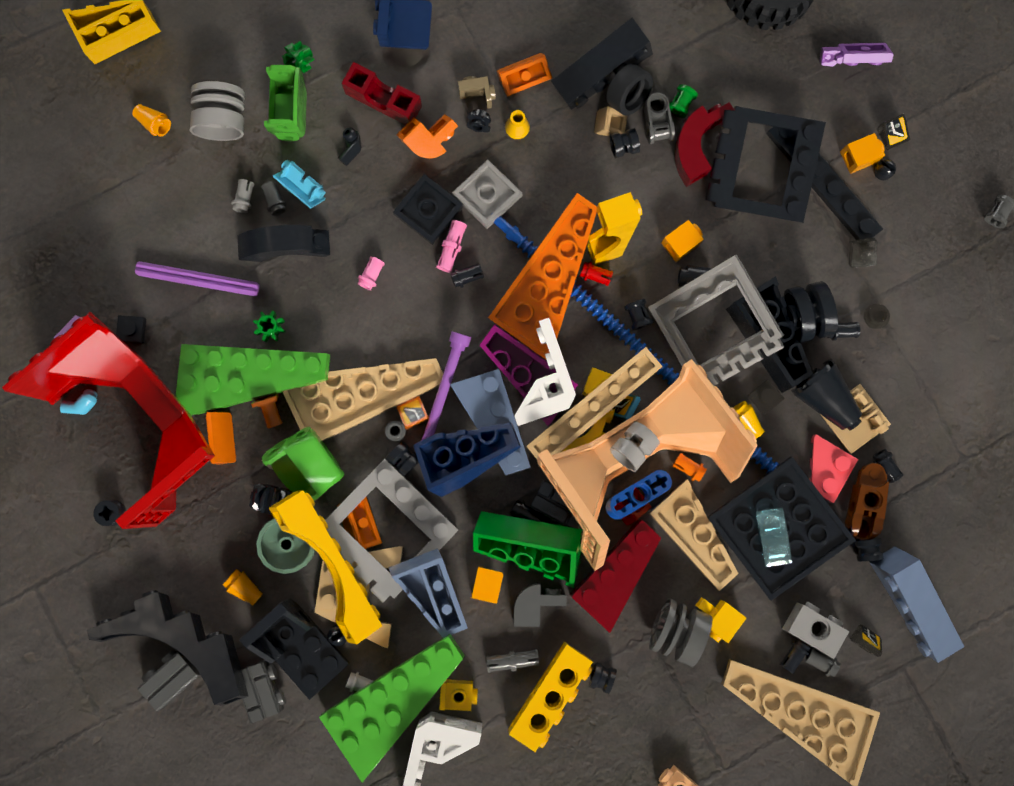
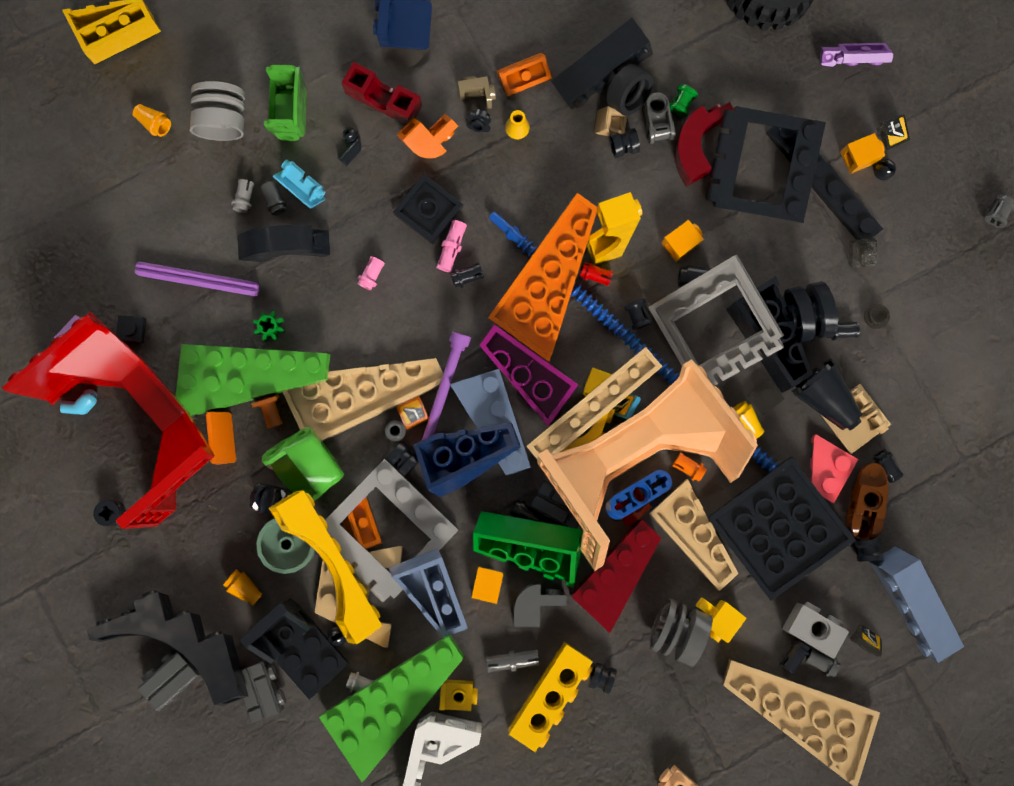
(298, 56): green gear -> none
(487, 193): light grey plate -> none
(540, 400): white bracket -> none
(636, 444): light grey wheel -> none
(774, 537): clear light blue slope -> none

